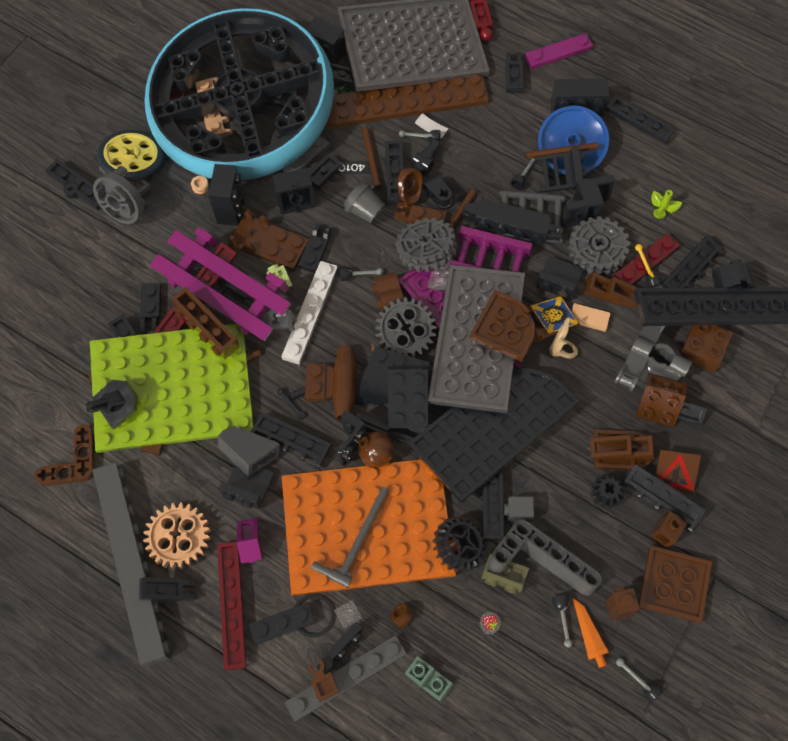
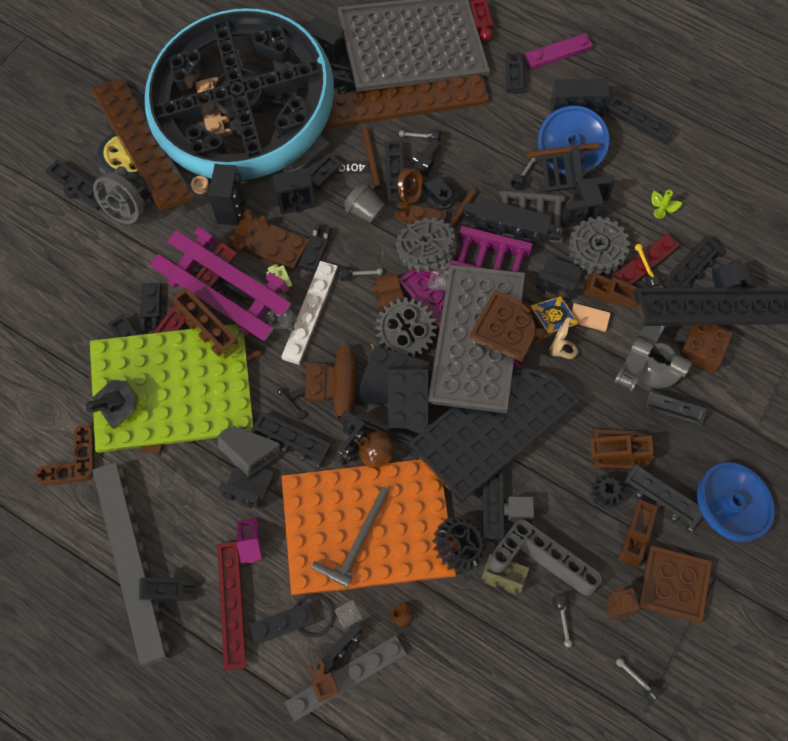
(135, 135): none -> reddish brown plate
(195, 536): light nougat gear -> none
(428, 124): white sticker -> none
(429, 679): sand green slope -> none
(490, 623): tile -> none
(593, 642): orange bar -> none
(638, 533): none -> reddish brown slope
(662, 400): reddish brown bracket -> none
(668, 529): reddish brown brick -> none
(678, 469): reddish brown piece -> none
(735, 502): none -> blue dish

